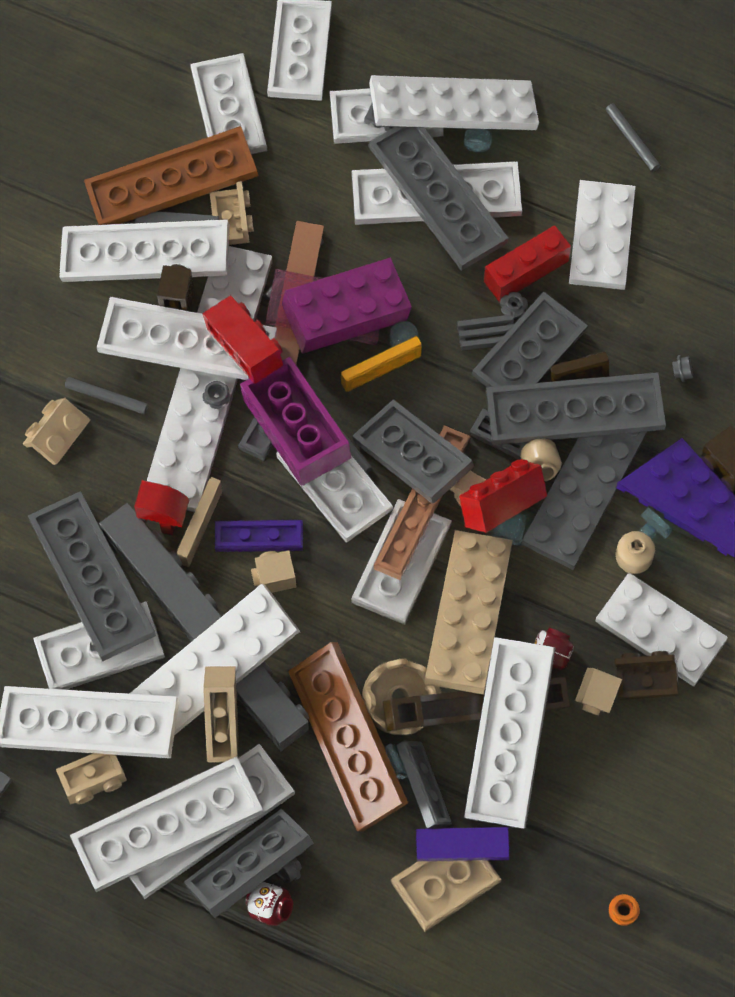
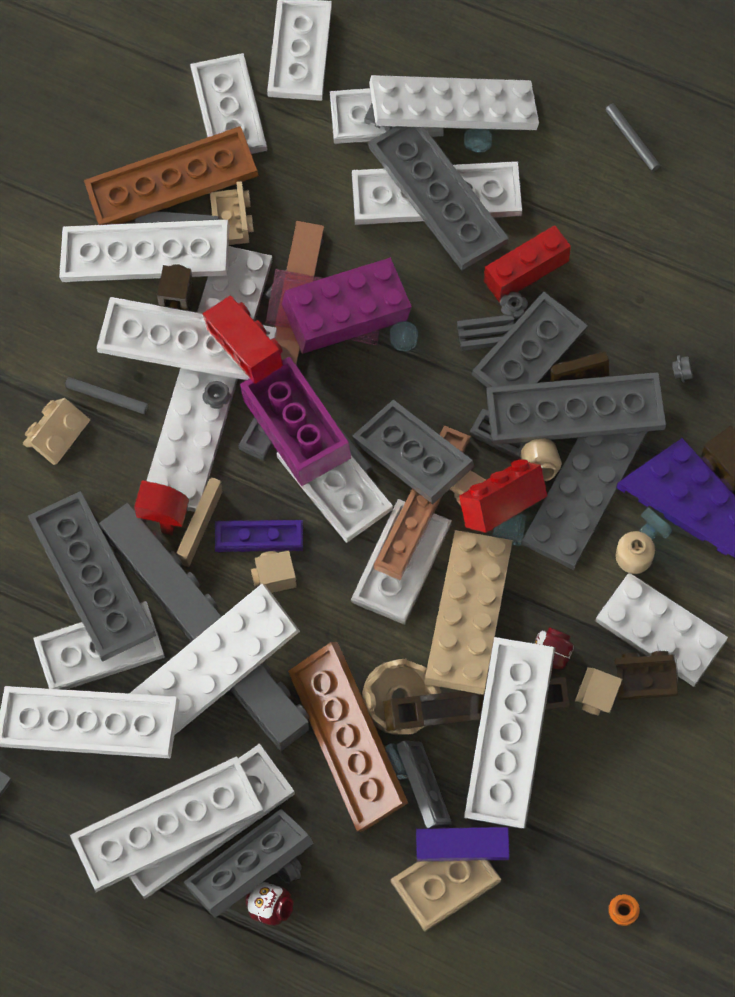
(90, 776): tan bracket -> none
(221, 713): tan brick -> none
(381, 364): light orange tile -> none
(602, 235): white plate -> none

